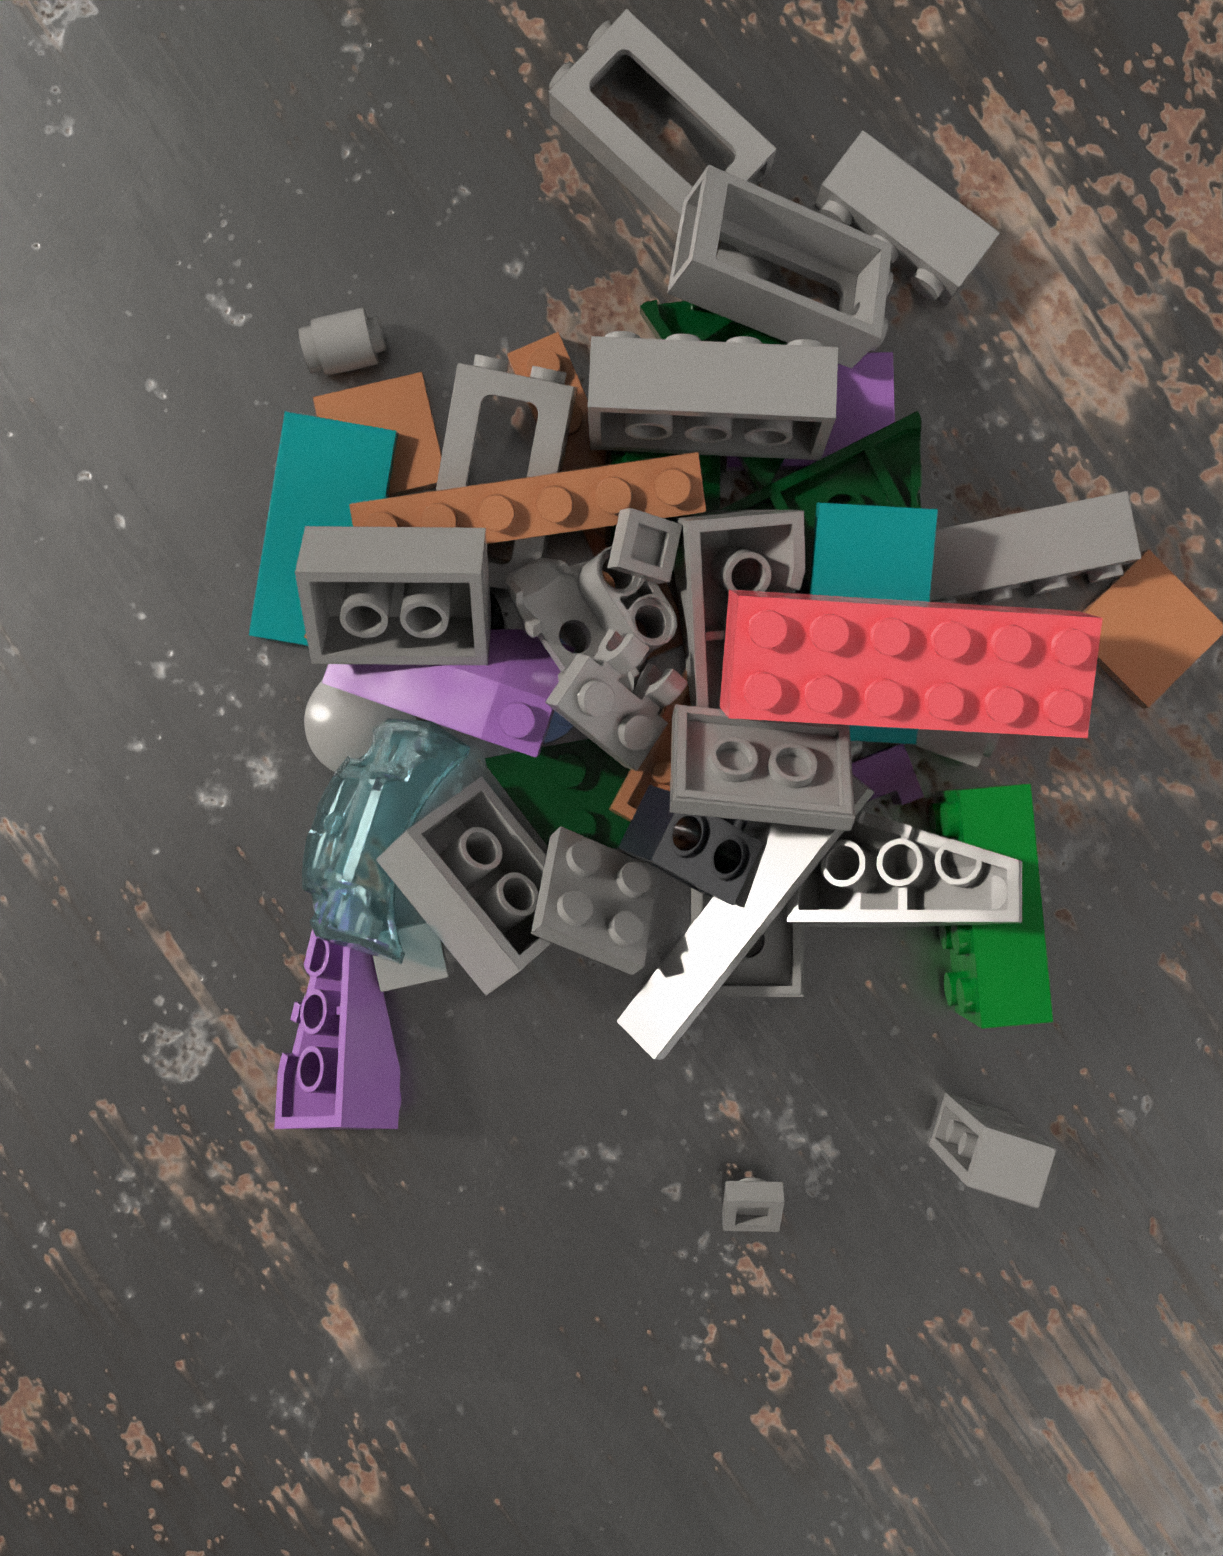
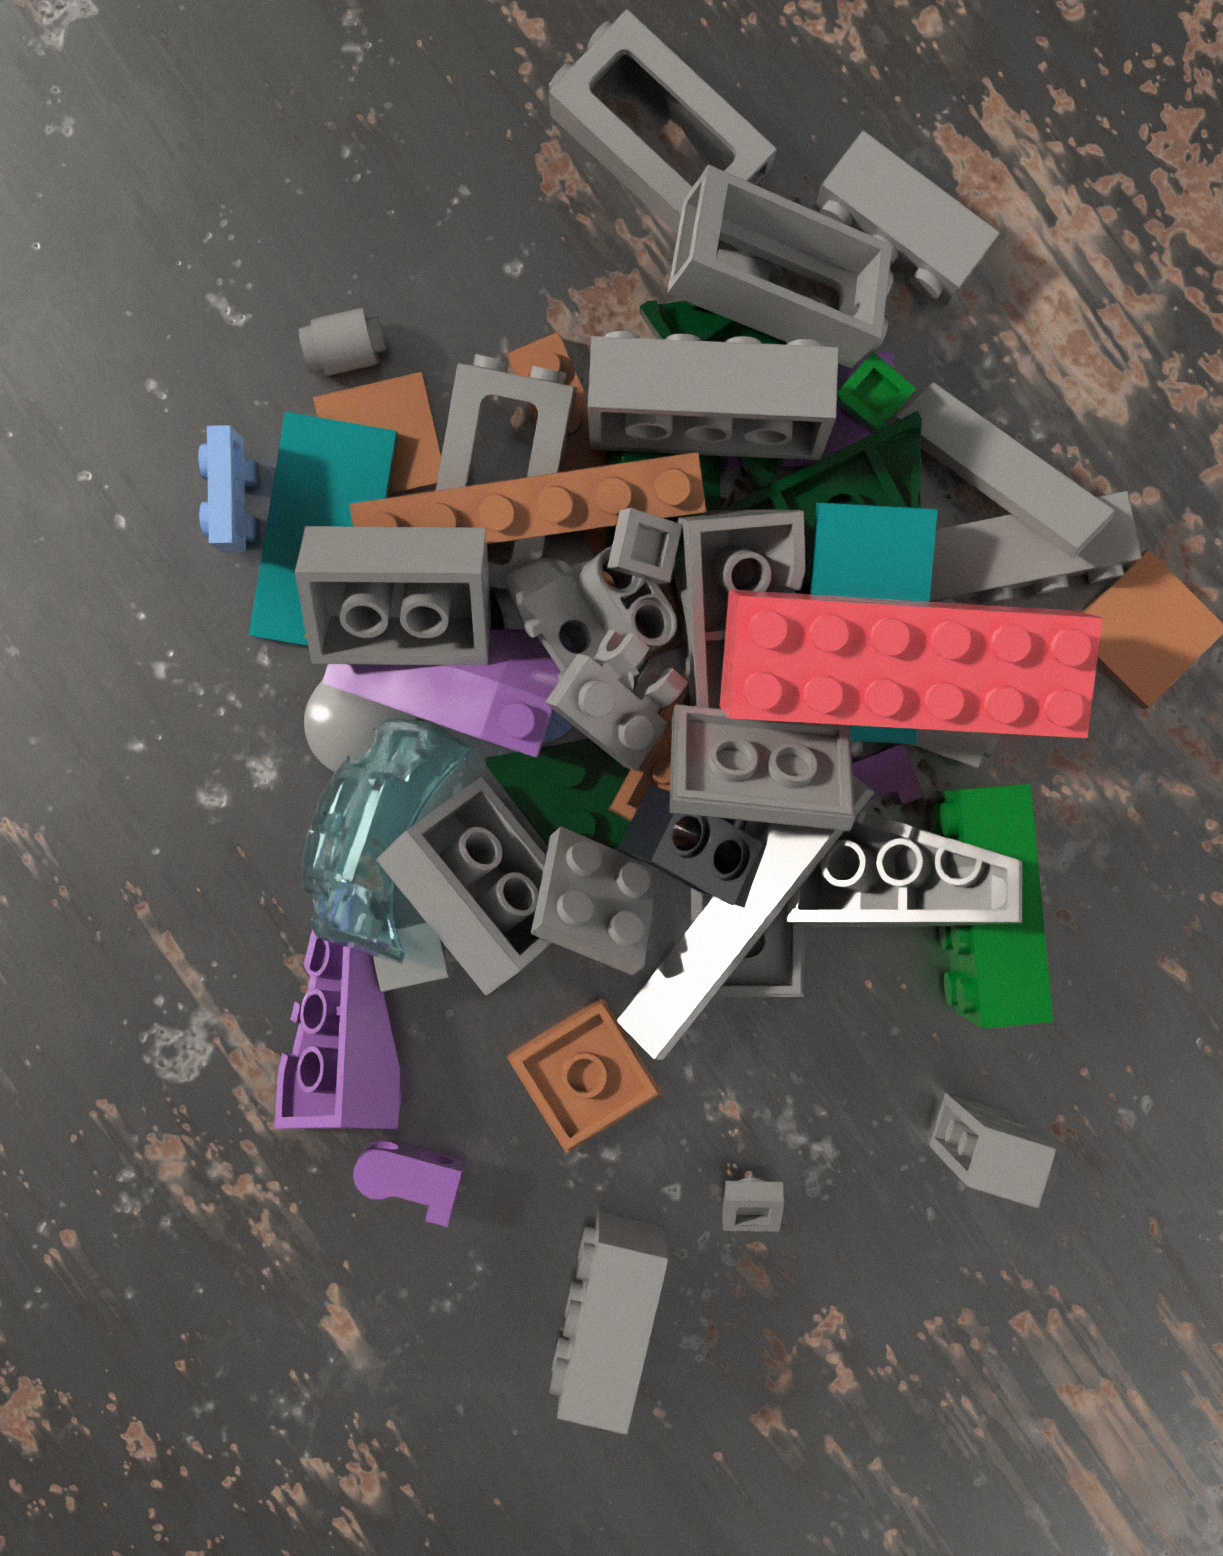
(227, 473): none -> light blue plate
(411, 1174): none -> medium lavender leg
(584, 1074): none -> nougat tile
(609, 1322): none -> light grey brick
(874, 393): none -> green plate
(1008, 472): none -> light grey tile

